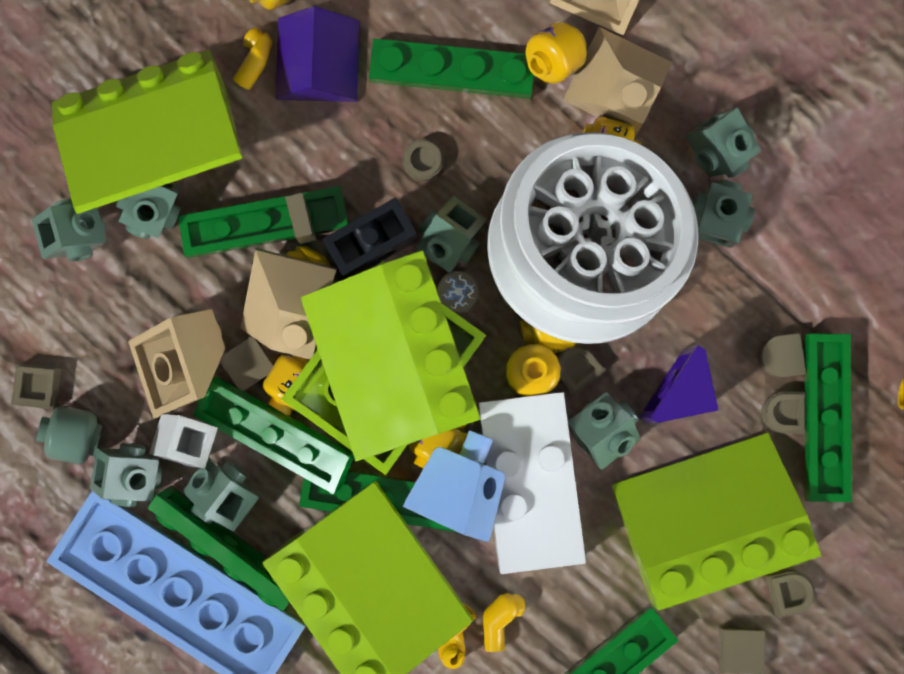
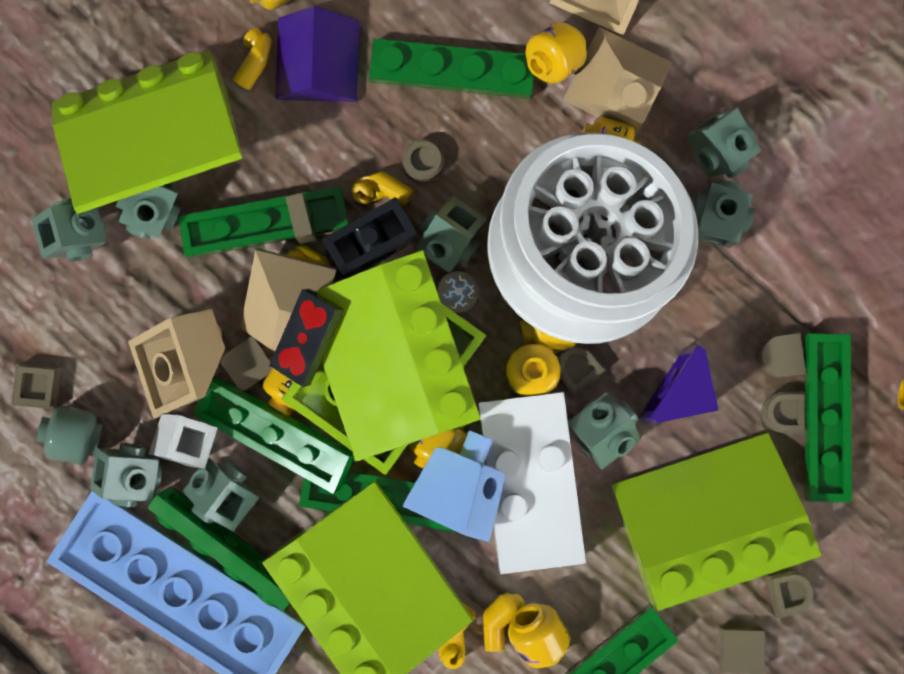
(306, 337): none -> black tile
(378, 186): none -> yellow arm
(538, 635): none -> yellow head

